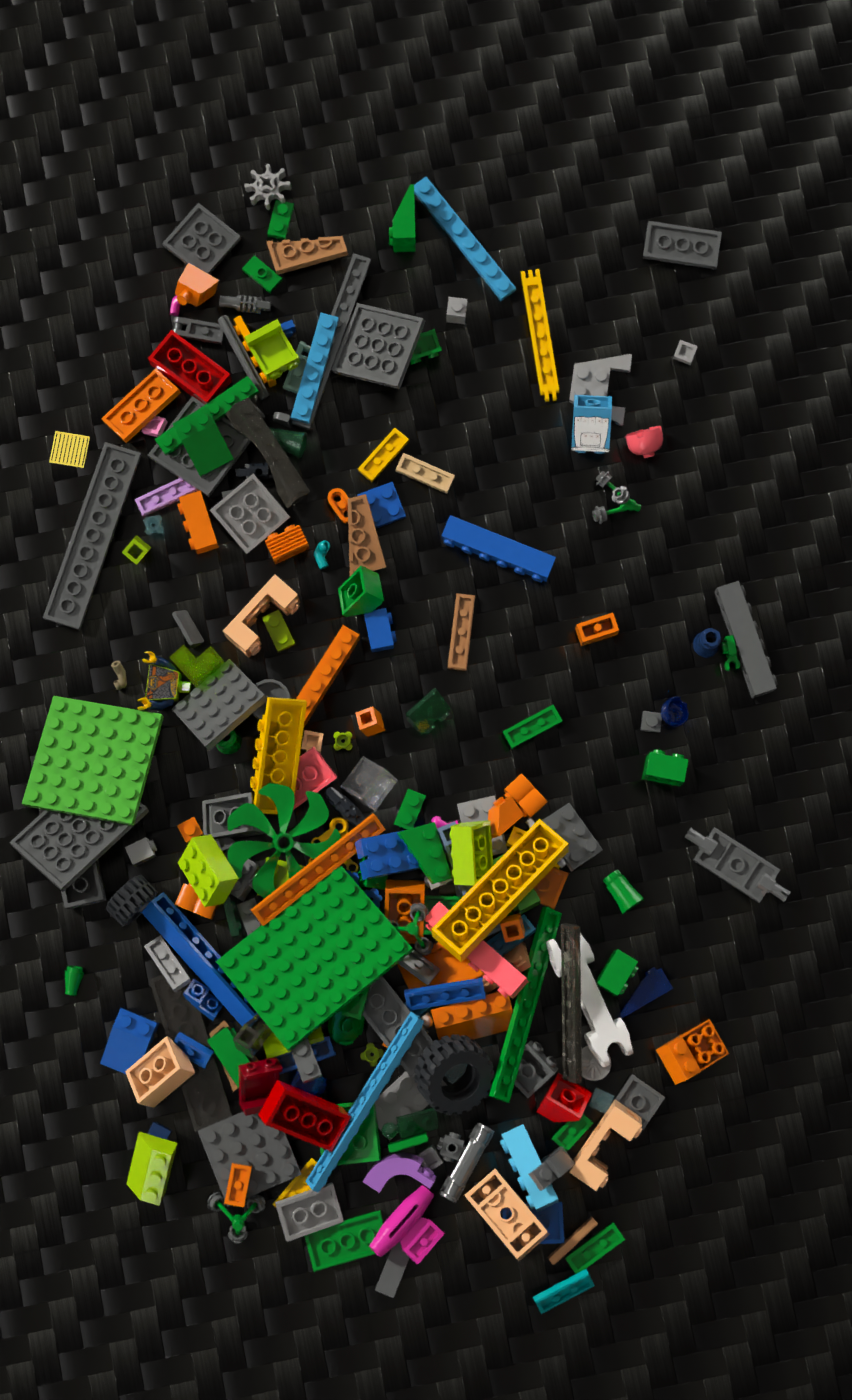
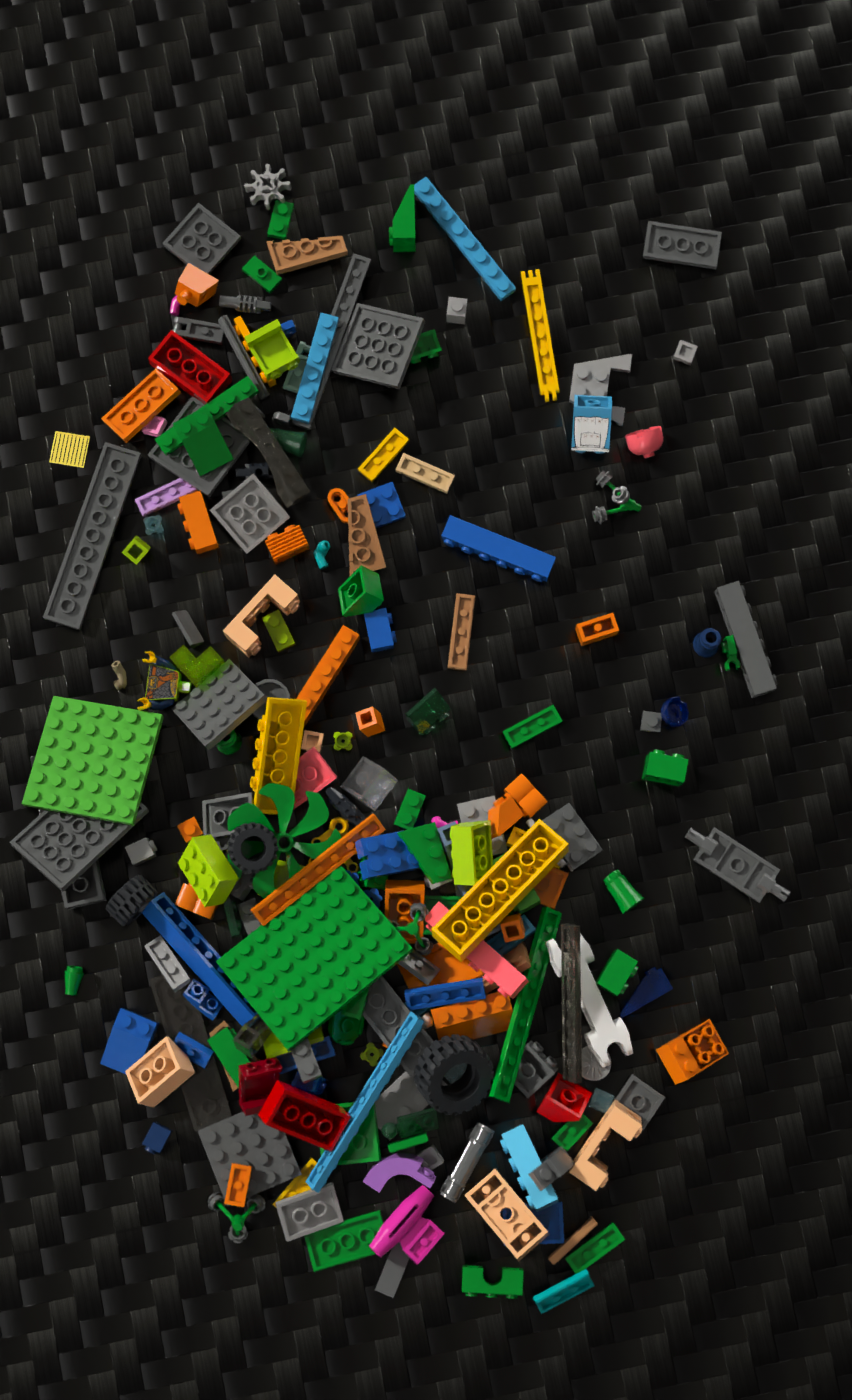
(151, 1167): lime slope -> none
(264, 860): none -> black tyre
(443, 1145): dark grey brick -> none
(510, 1283): none -> green arch

